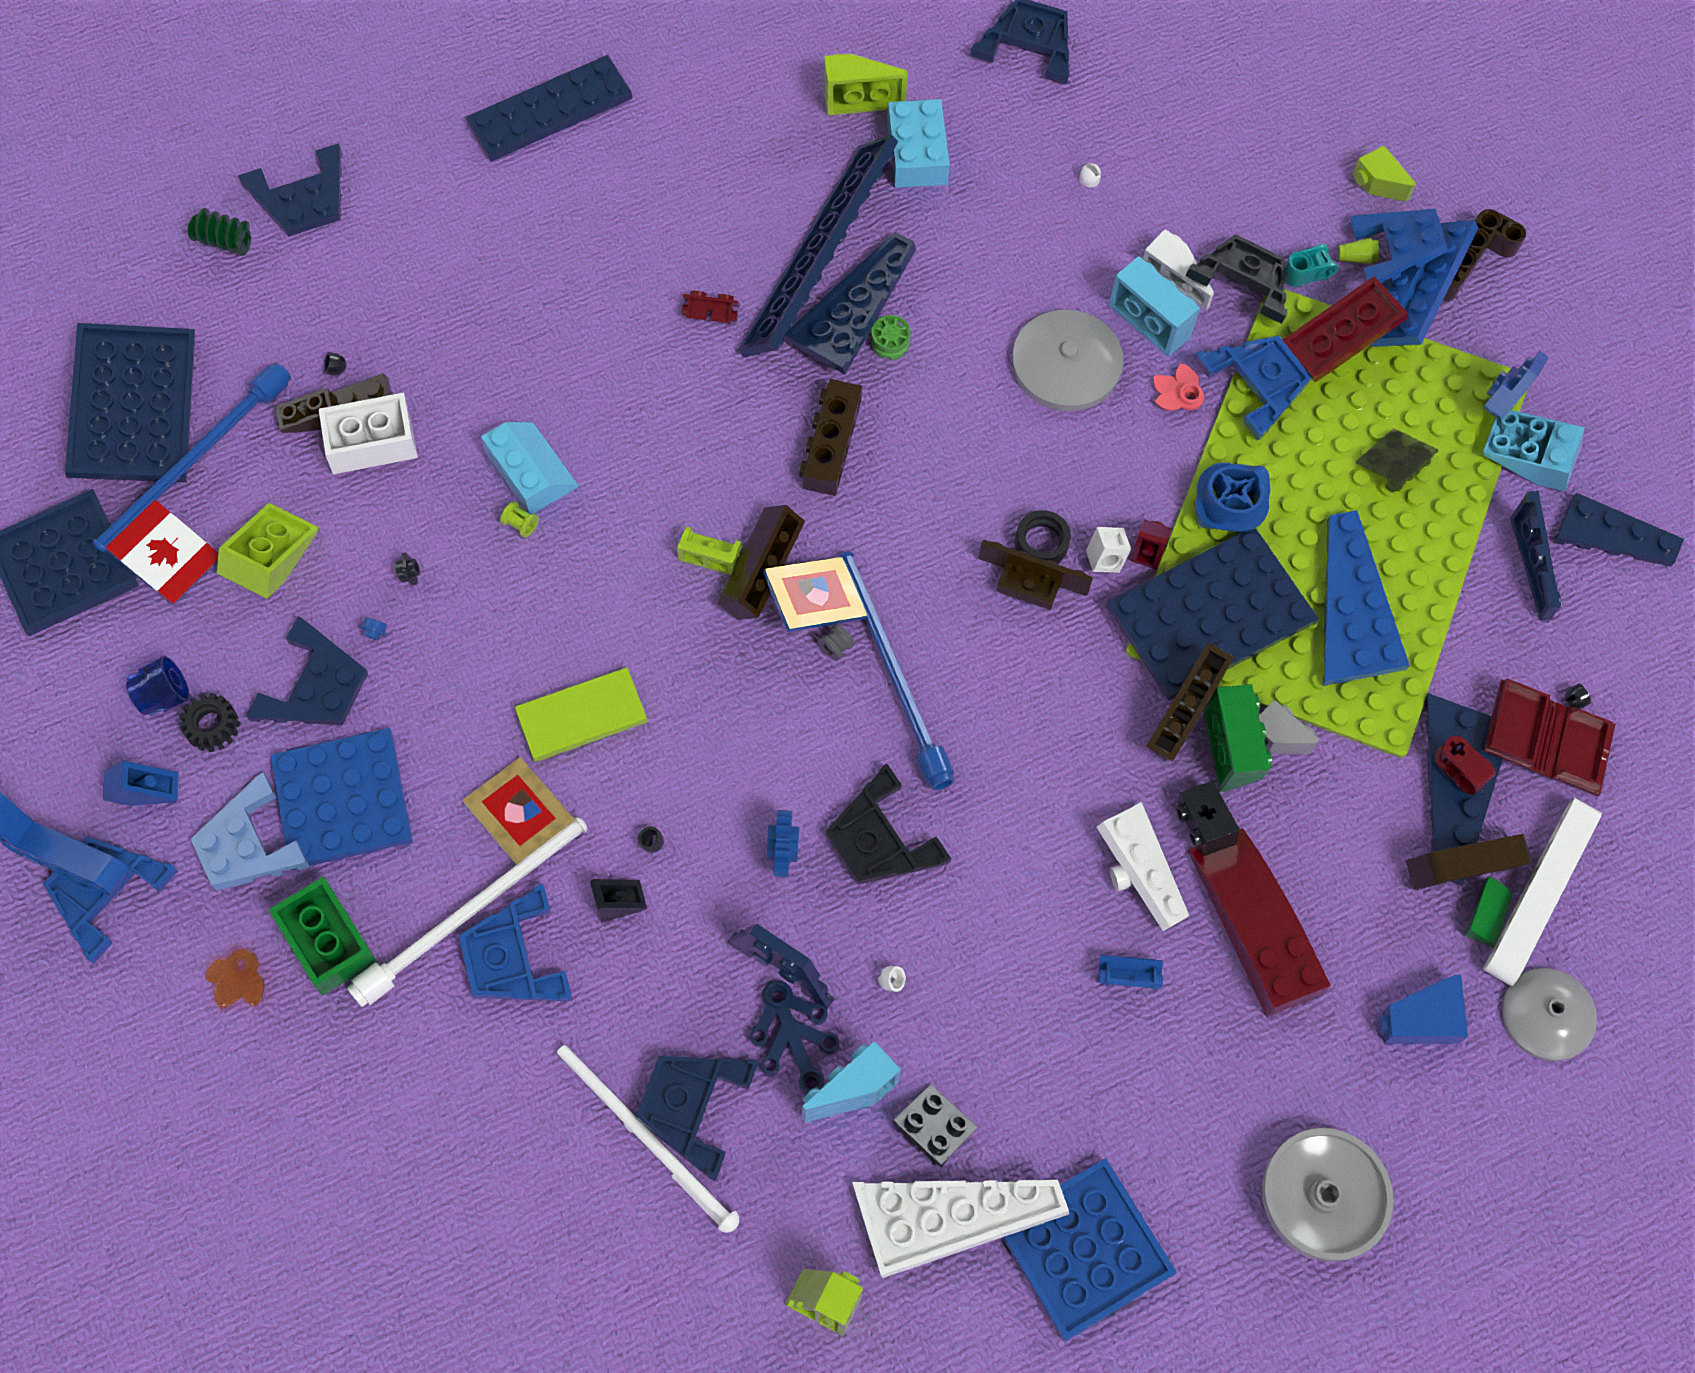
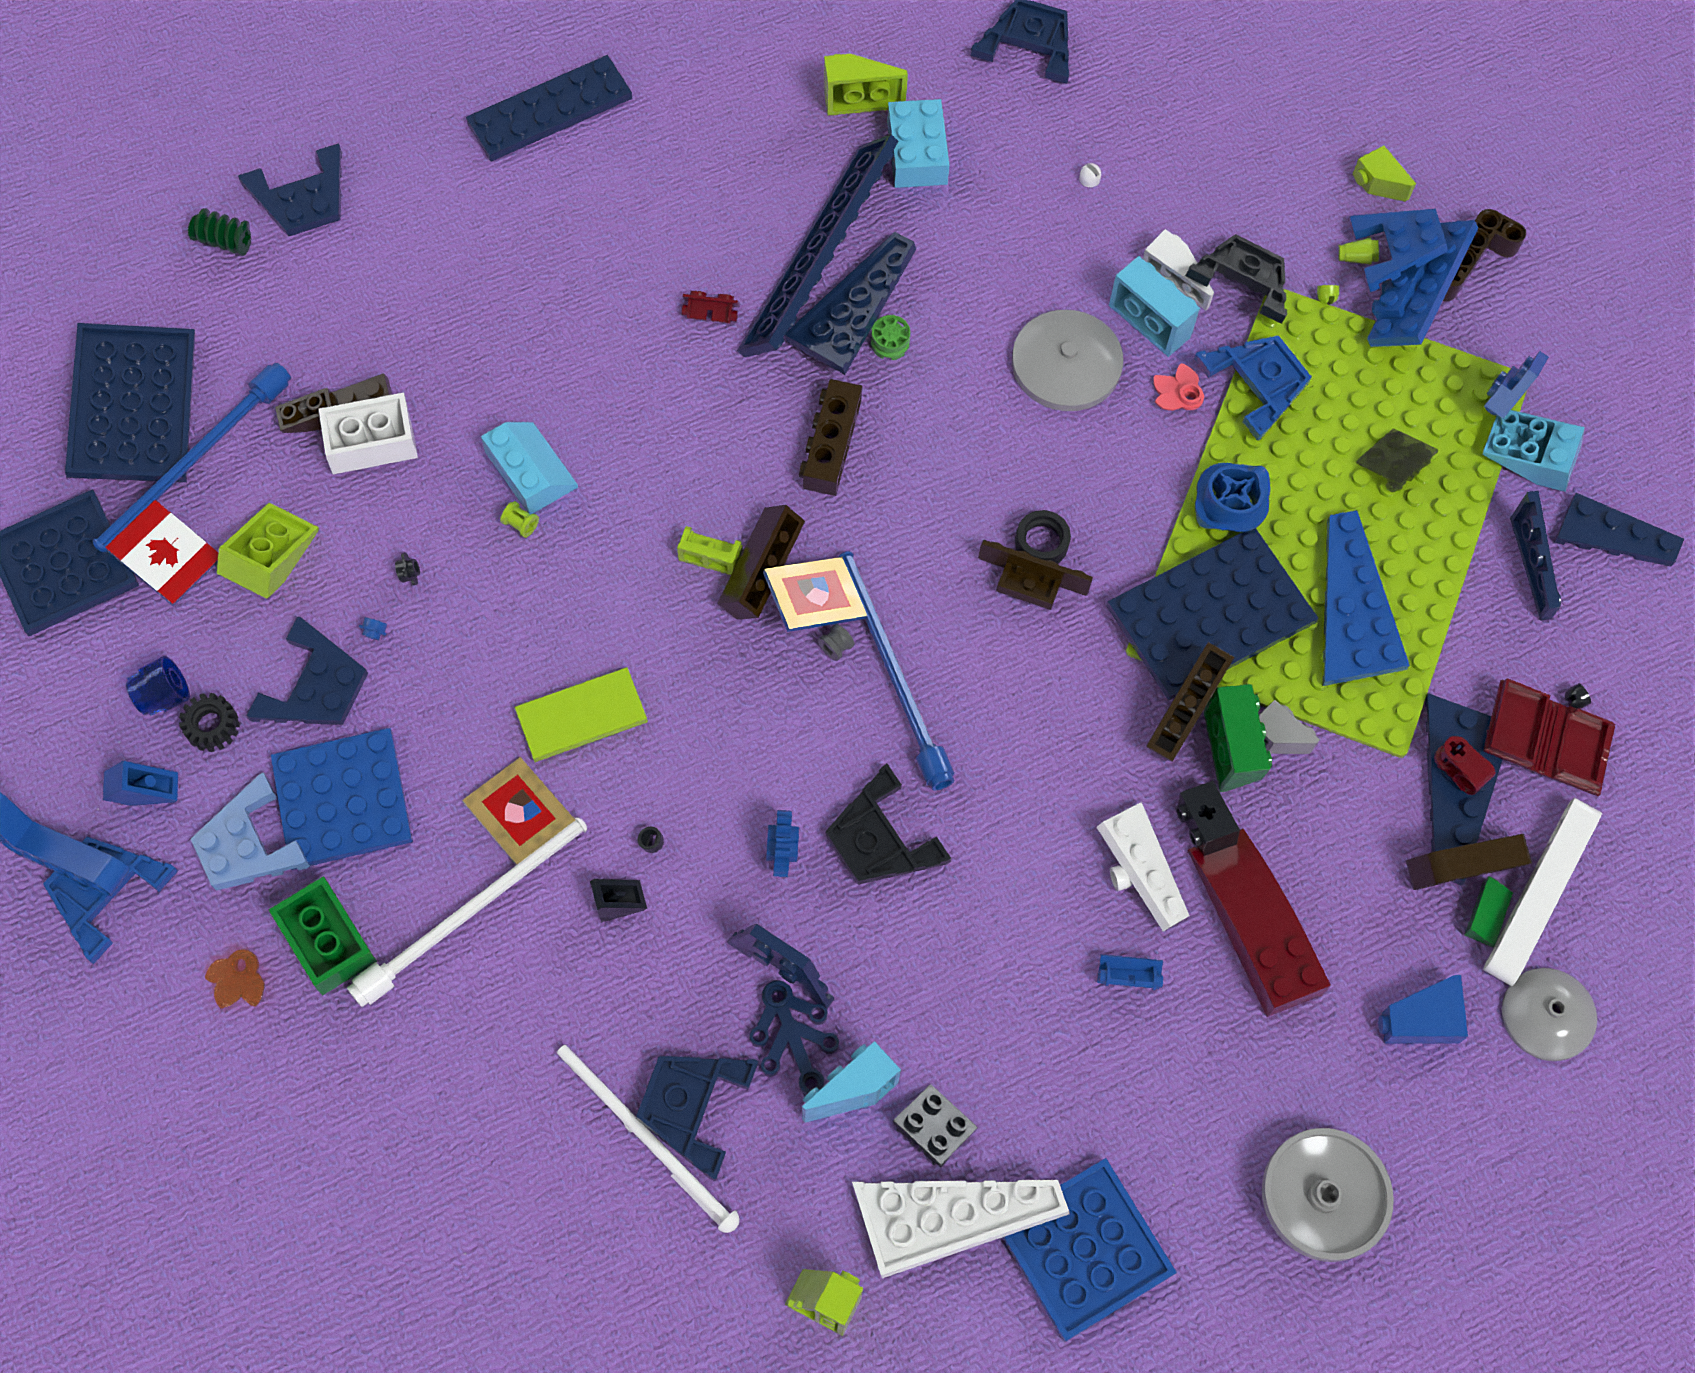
(334, 364): black hinge -> none
(498, 956): blue wing -> none
(895, 973): white hinge -> none
(1108, 549): white brick -> none
(1150, 544): dark red slope -> none
(1309, 266): teal piece -> none
(1328, 293): none -> lime hinge
(1346, 328): dark red plate -> none

